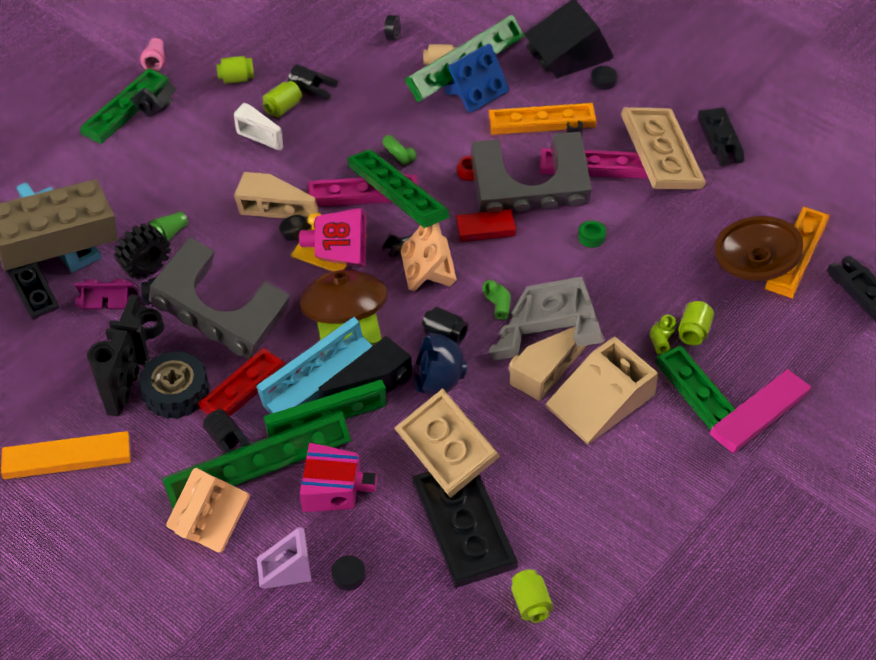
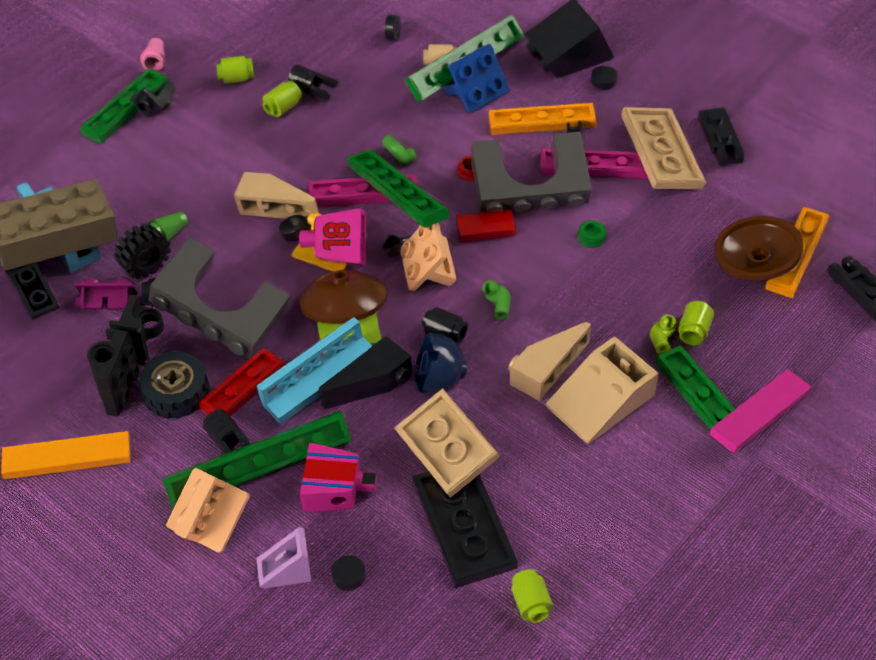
(257, 127): white slope -> none
(350, 402): green tile -> none
(548, 308): light grey wing -> none

